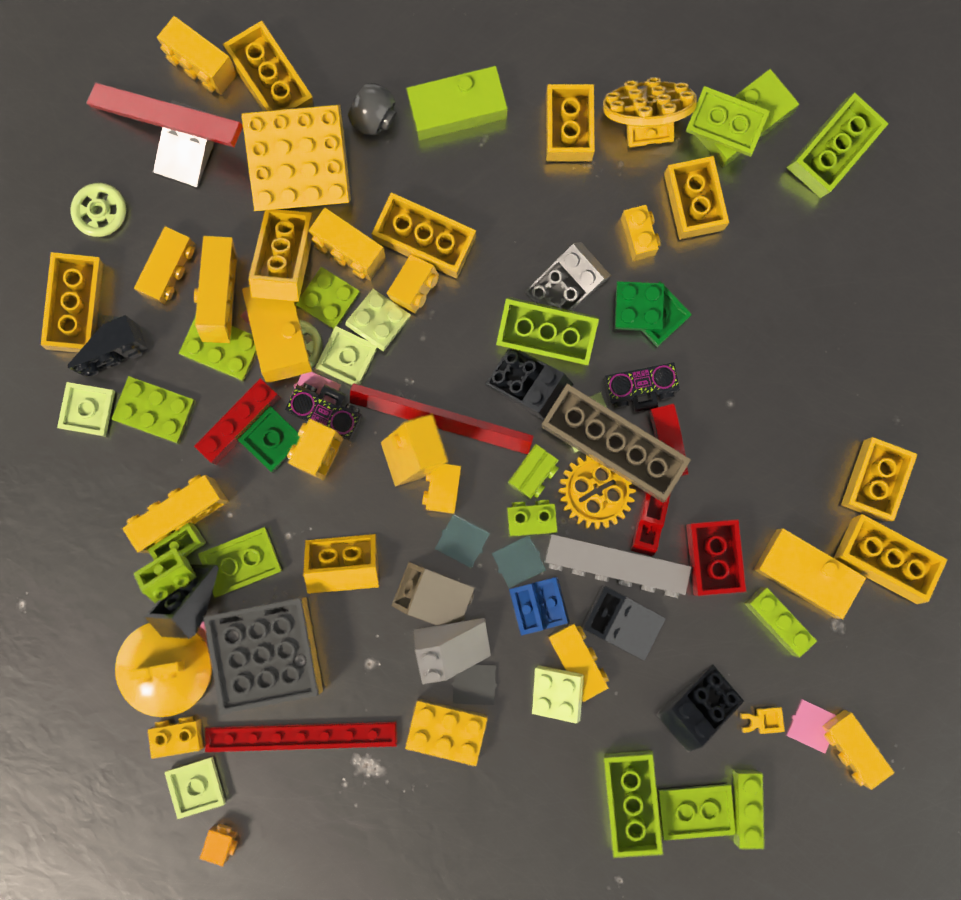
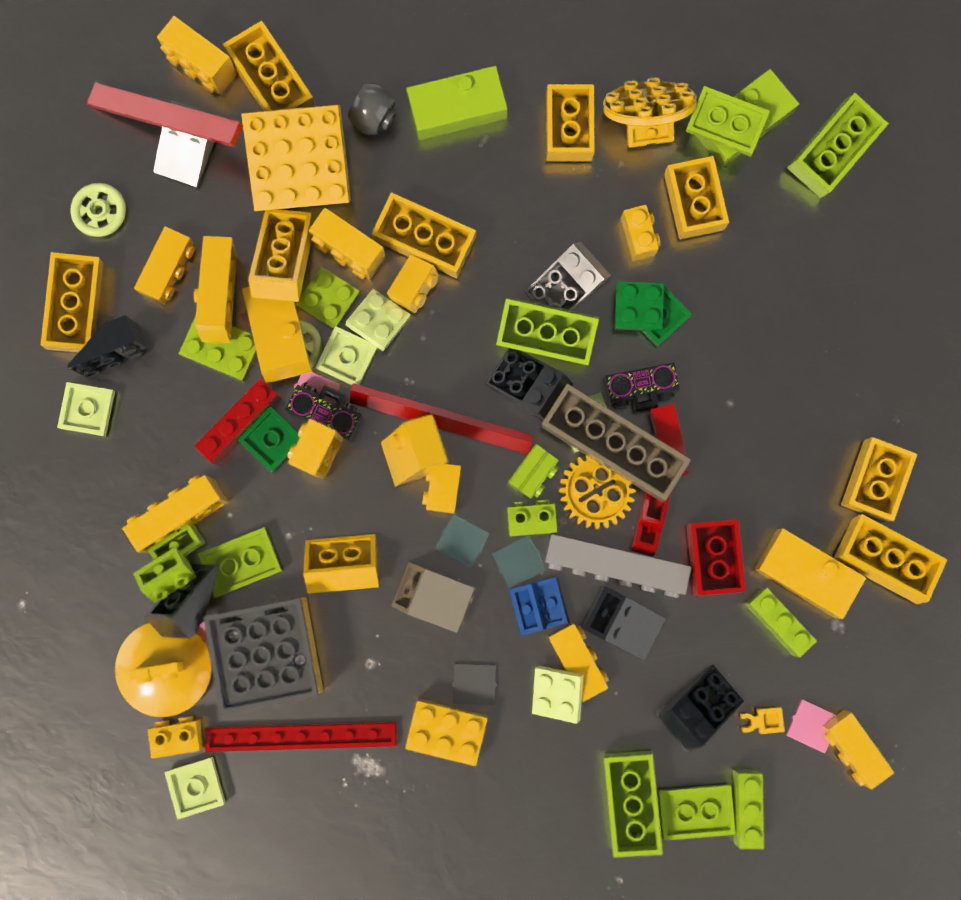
(153, 409): lime plate -> none
(219, 845): light orange brick -> none
(450, 649): light grey slope -> none

